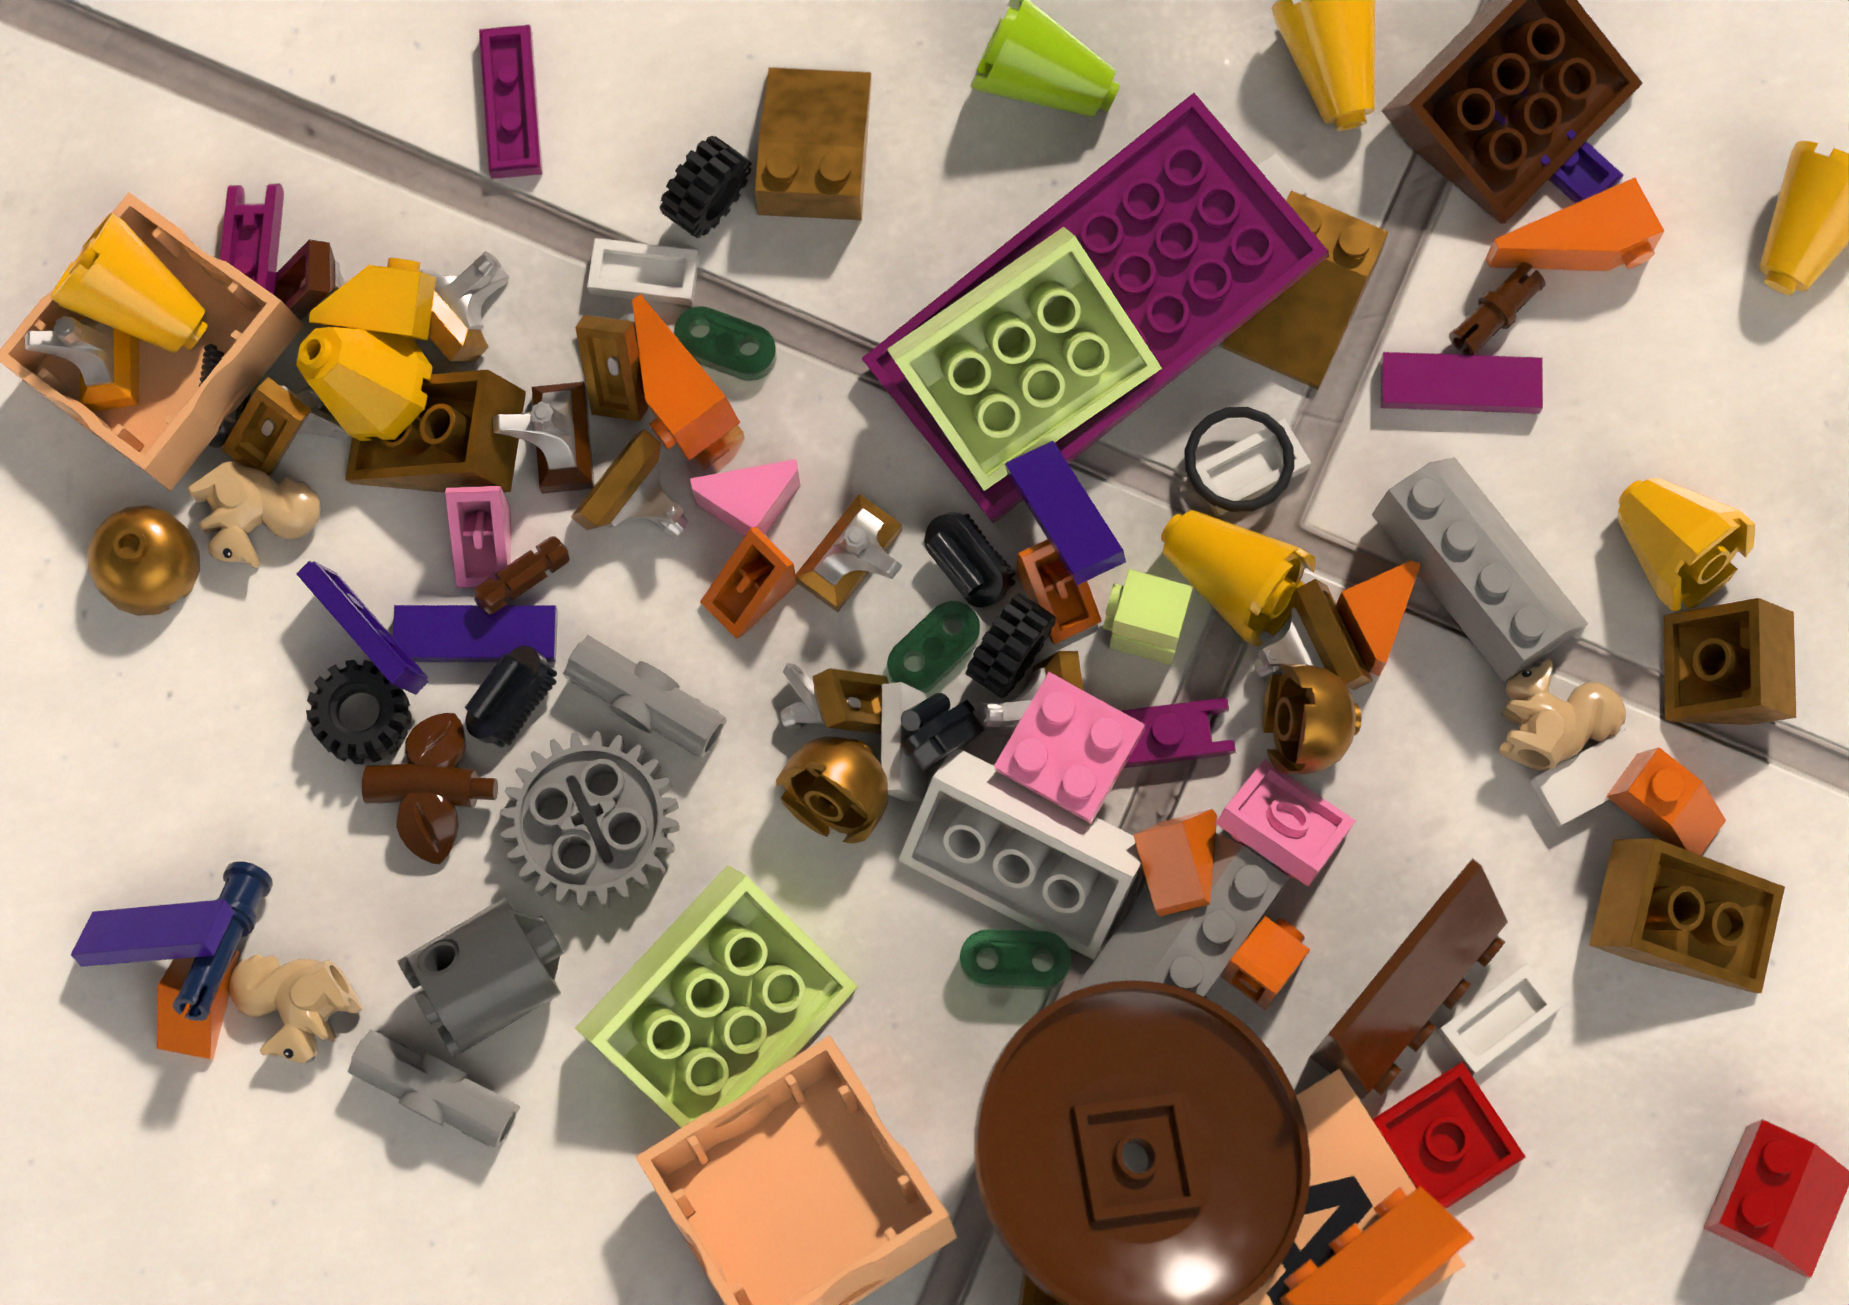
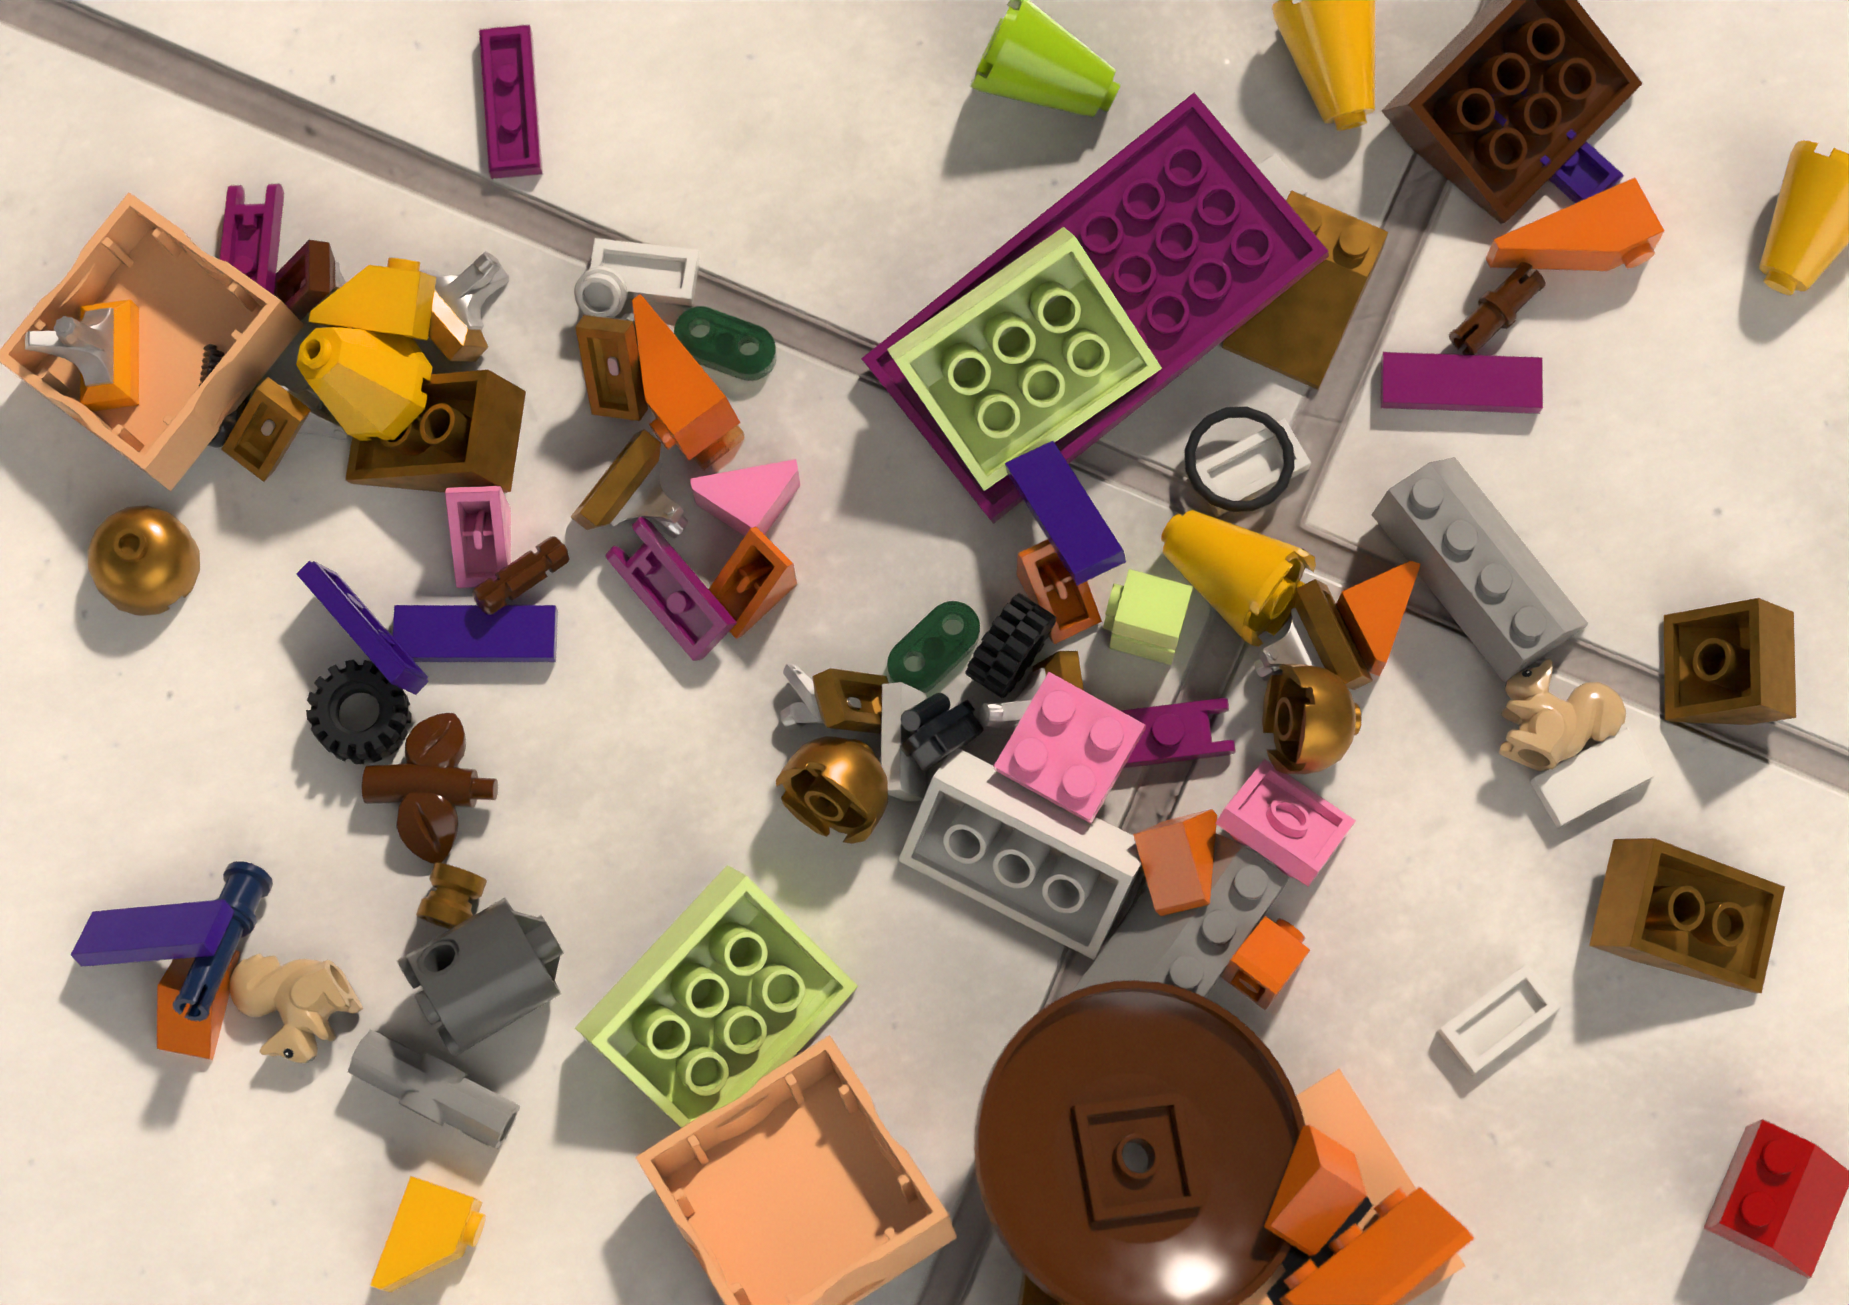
(130, 289): yellow cone -> none
(246, 499): tan animal -> none
(427, 1233): none -> yellow slope
(449, 903): none -> pearl gold wheel
(509, 696): black piece -> none
(546, 841): light grey gear -> none
(561, 435): piece -> none
(600, 292): none -> white plate
(644, 696): light grey piece -> none
(672, 592): none -> magenta hinge
(705, 186): black tyre -> none
(813, 144): pearl gold slope -> none
(850, 552): piece -> none
(968, 559): black piece -> none
(1015, 955): clear green plate -> none
(1316, 1192): none -> orange slope
(1414, 984): reddish brown slope -> none
(1449, 1137): red tile -> none
(1668, 801): orange slope -> none
(1683, 539): yellow cone -> none

